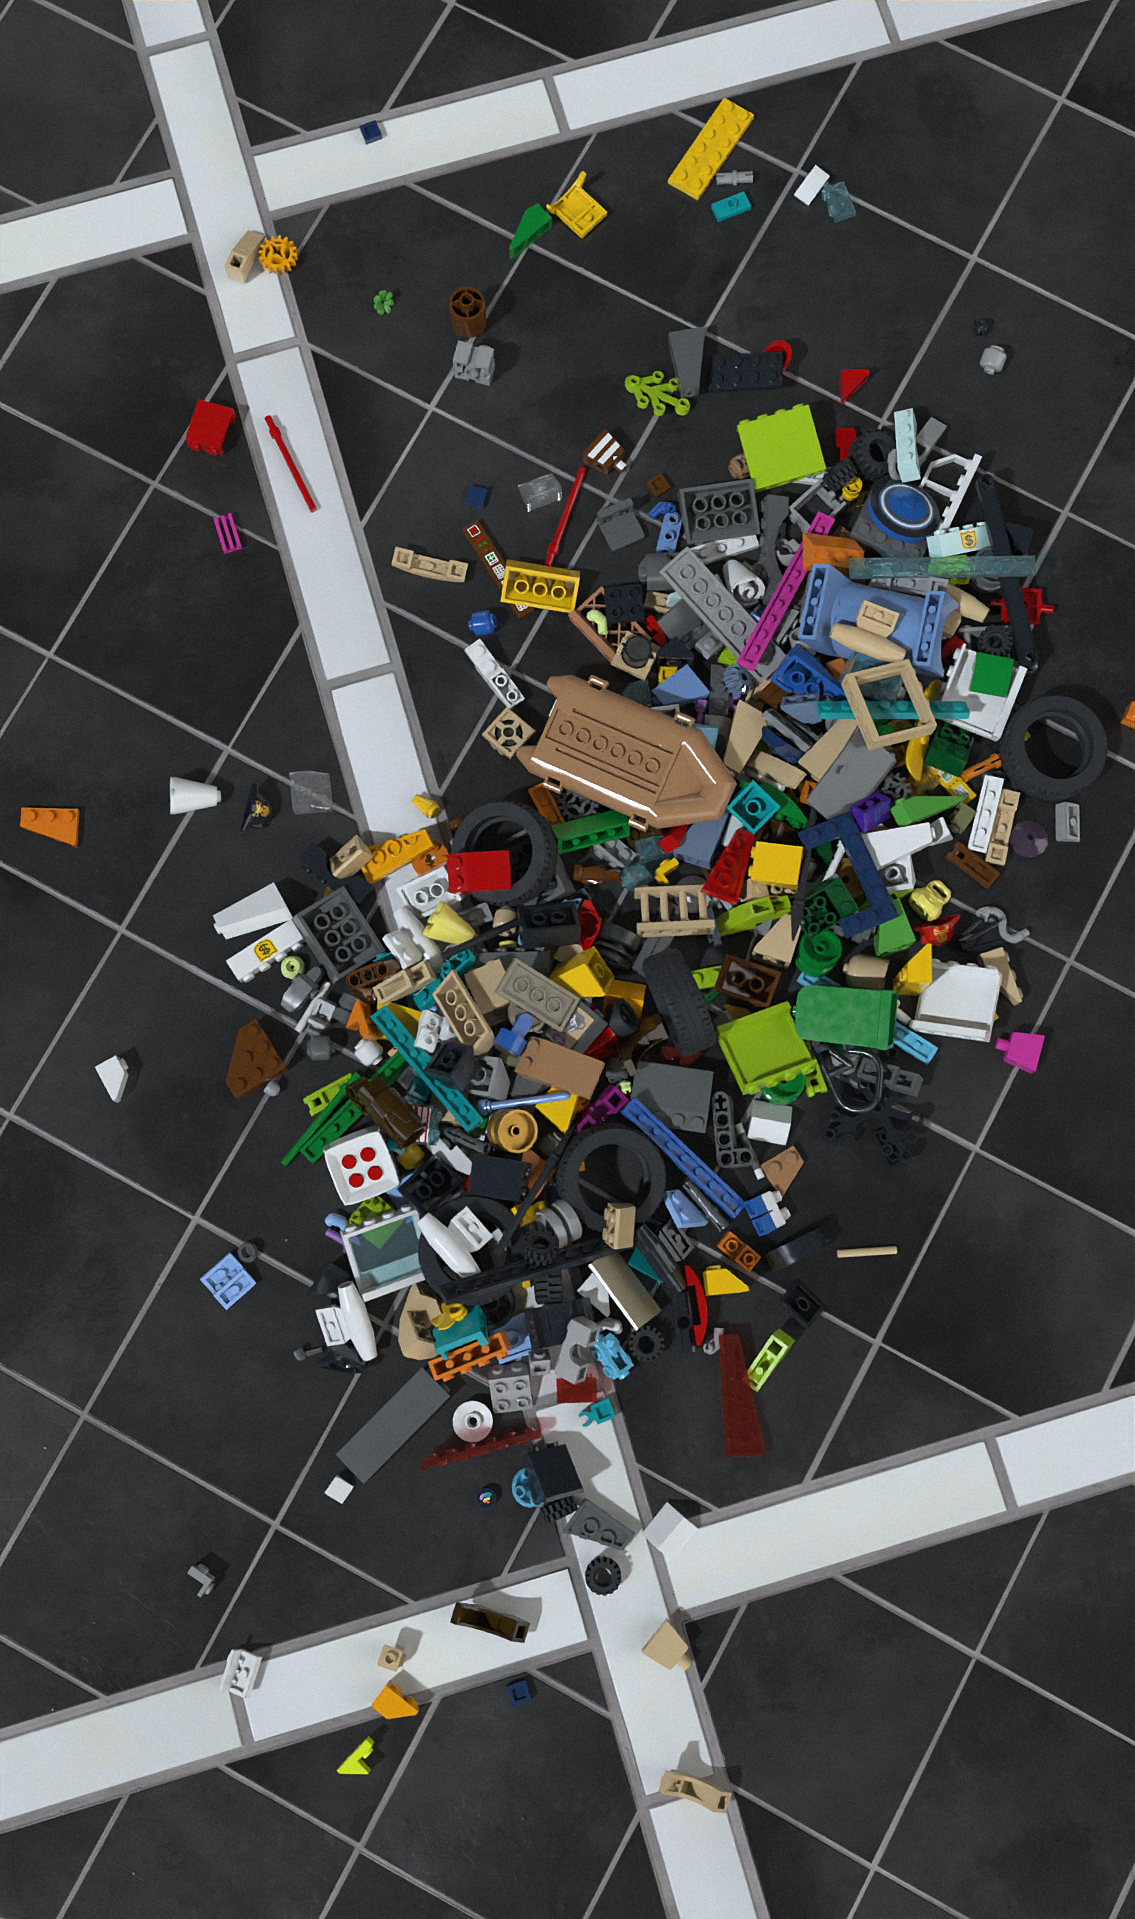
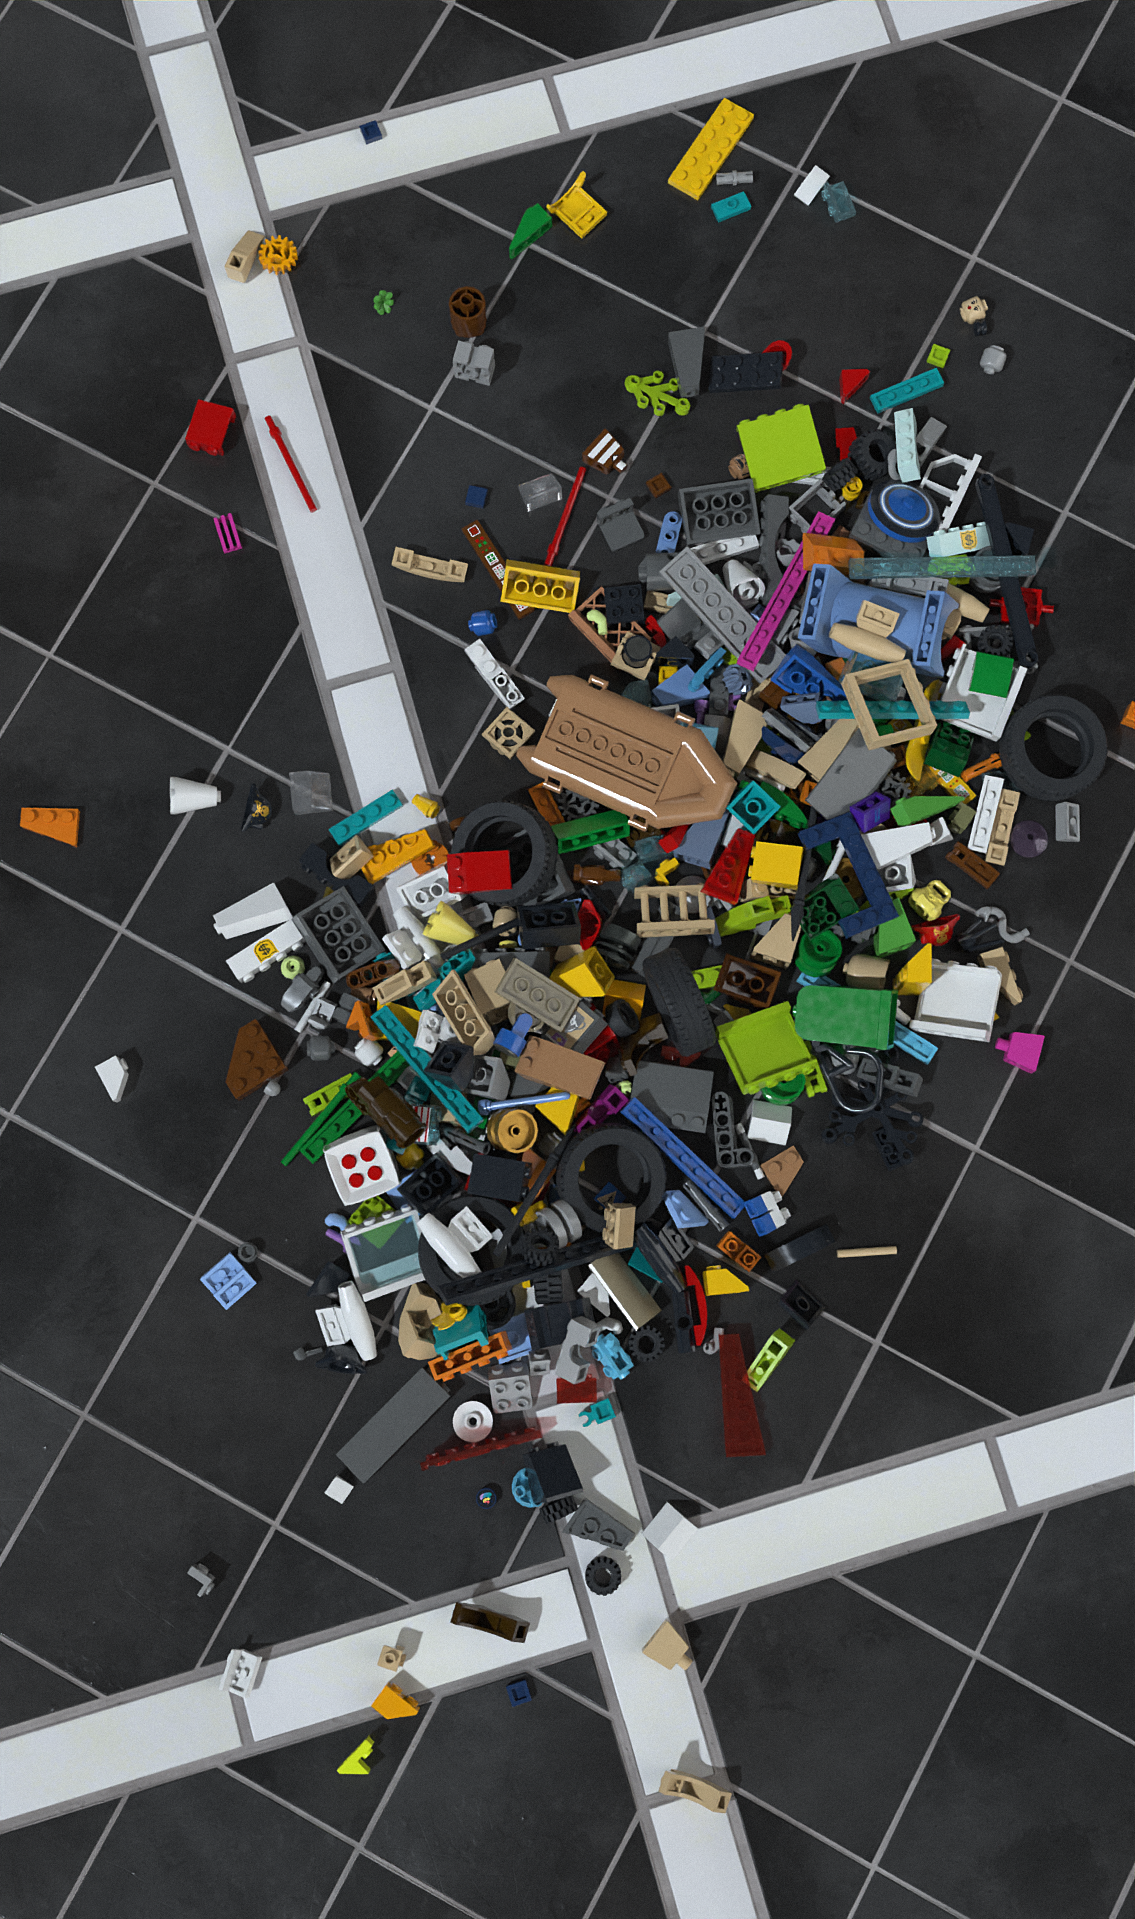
(366, 817): none -> teal plate
(607, 1195): none -> blue piece
(662, 508): blue arm -> none
(707, 669): none -> dark azure plate
(907, 390): none -> teal plate
(938, 355): none -> lime tile
(973, 309): none -> tan head

